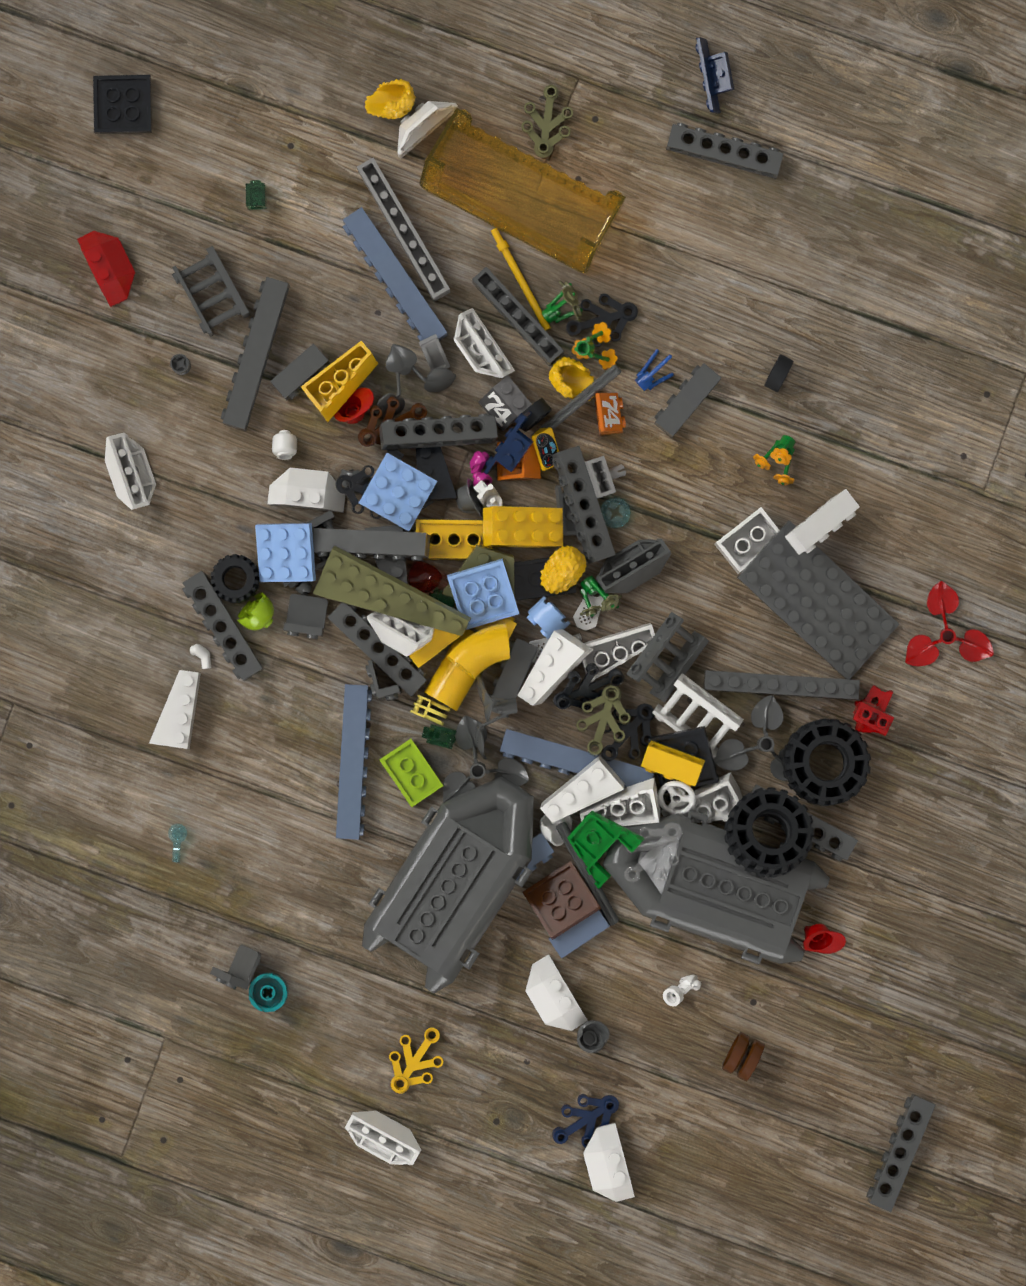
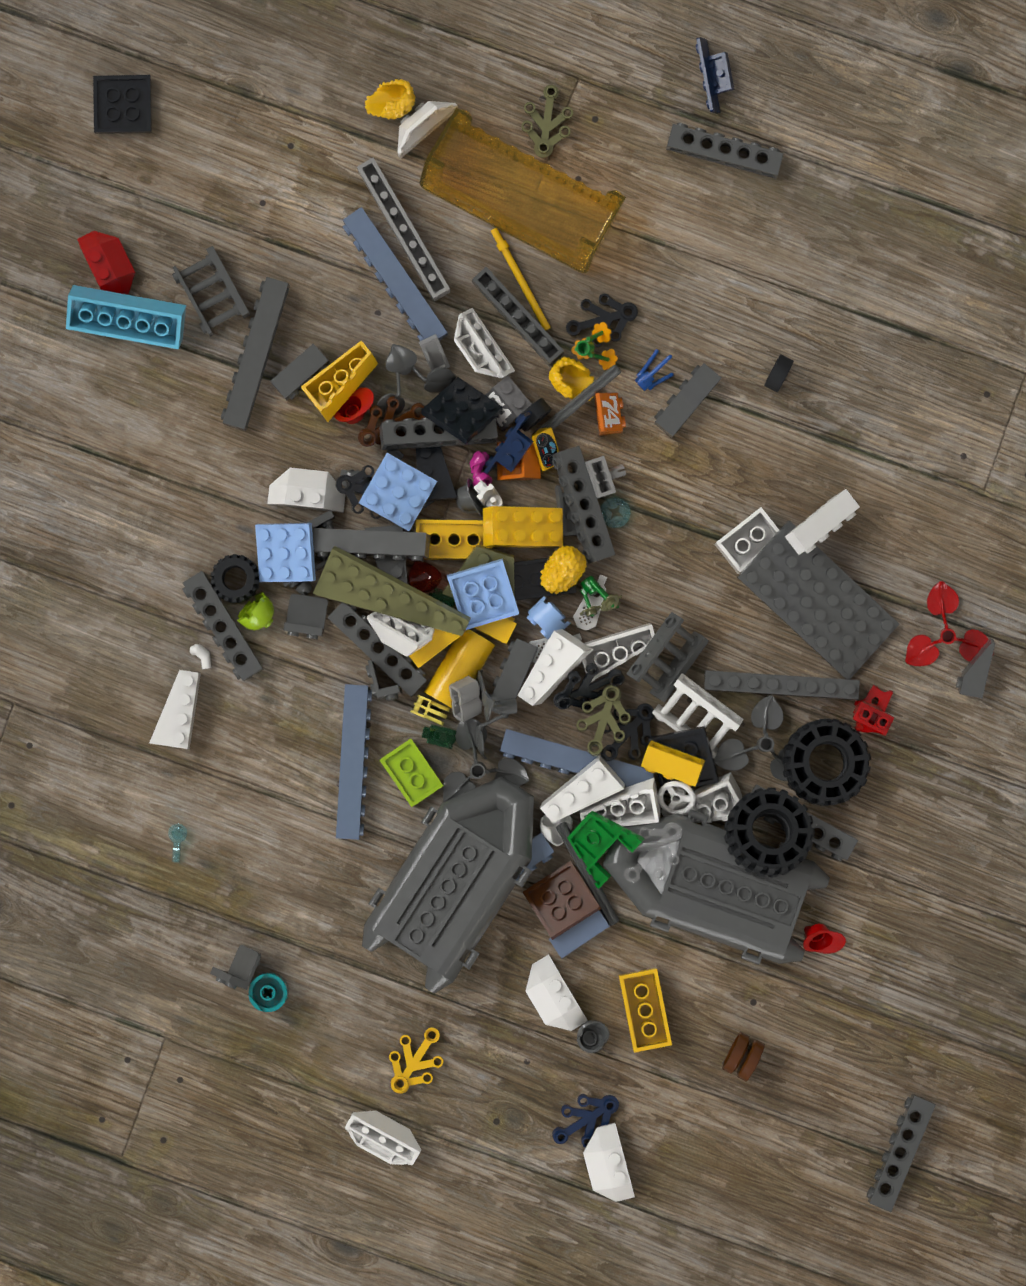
(125, 317): none -> medium azure brick
(129, 471): white wedge -> none
(180, 364): dark grey wheel -> none
(256, 195): clear green brick -> none
(284, 445): white head -> none
(461, 410): none -> black plate
(465, 698): none -> light grey brick
(481, 650): yellow brick -> none
(553, 311): plant -> none
(633, 566): dark grey wedge -> none
(645, 1010): none -> yellow brick
(674, 994): white arm -> none
(782, 453): plant -> none
(976, 672): none -> dark grey slope

